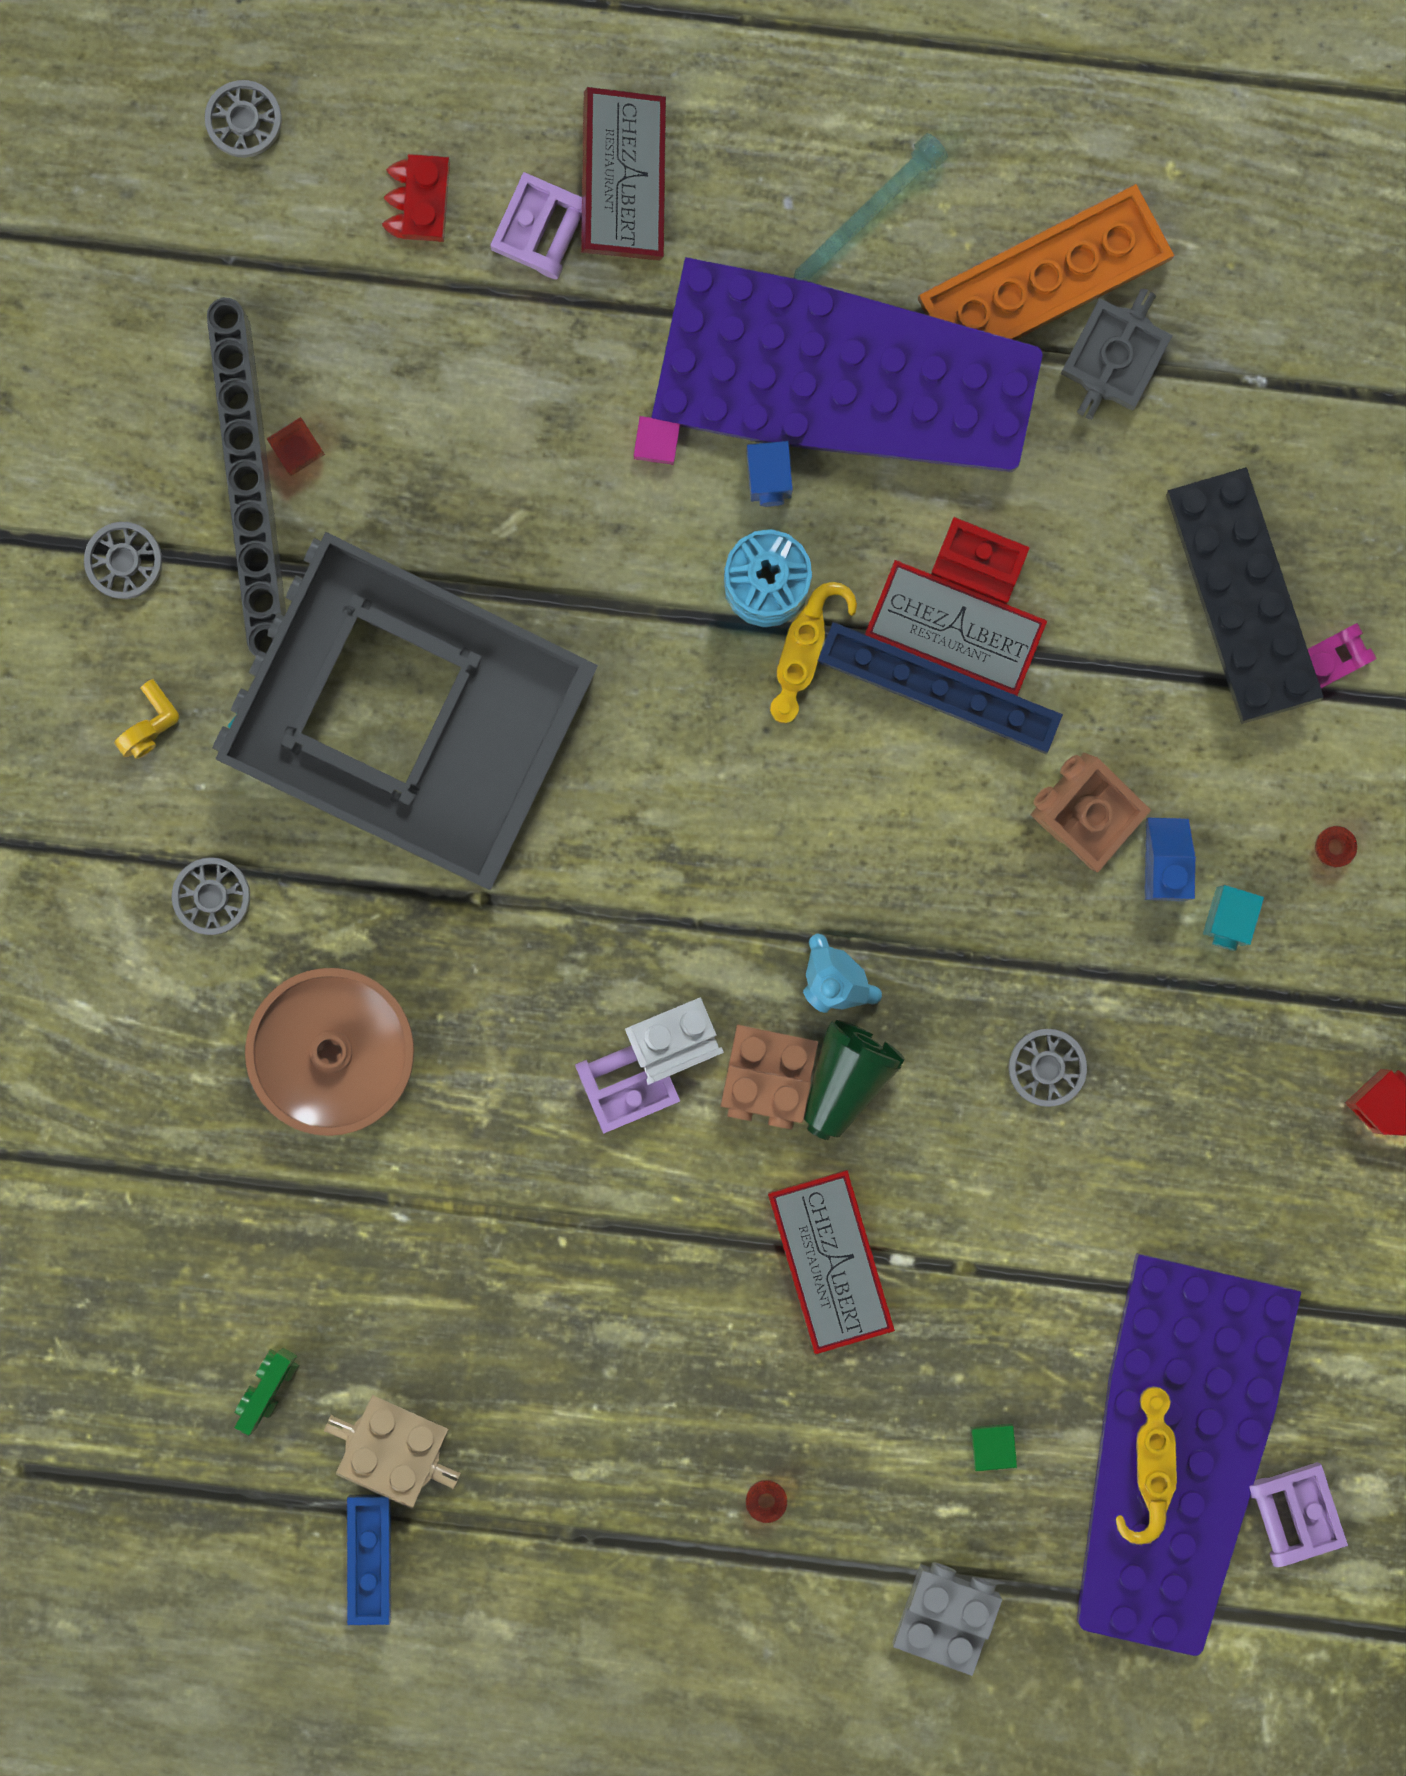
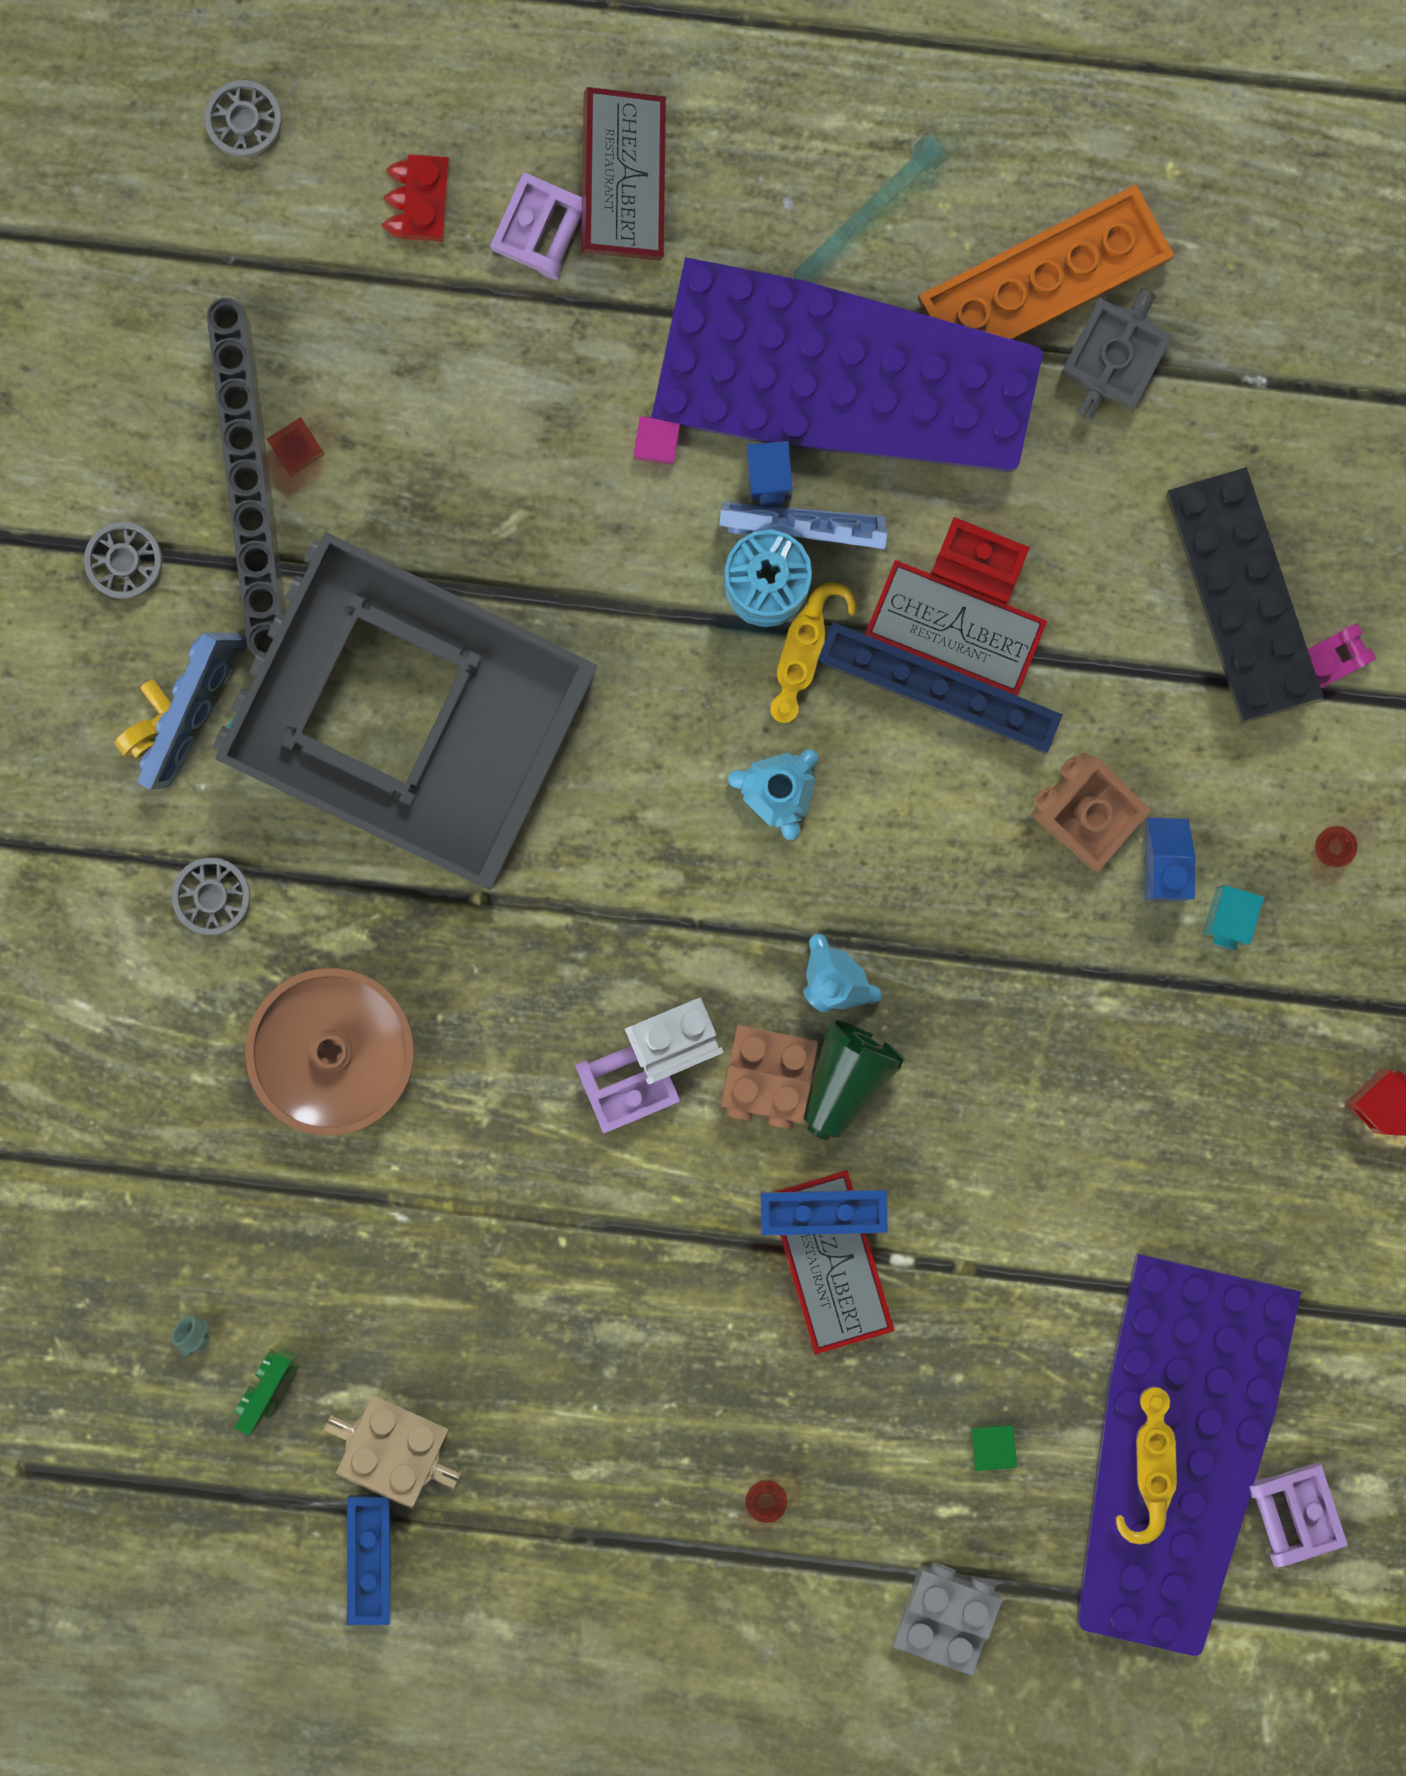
(190, 706): none -> medium blue wing
(191, 1335): none -> sand green plate
(779, 789): none -> medium azure rock
(806, 523): none -> medium blue wing
(824, 1212): none -> blue plate
(1047, 1067): light grey wheel -> none

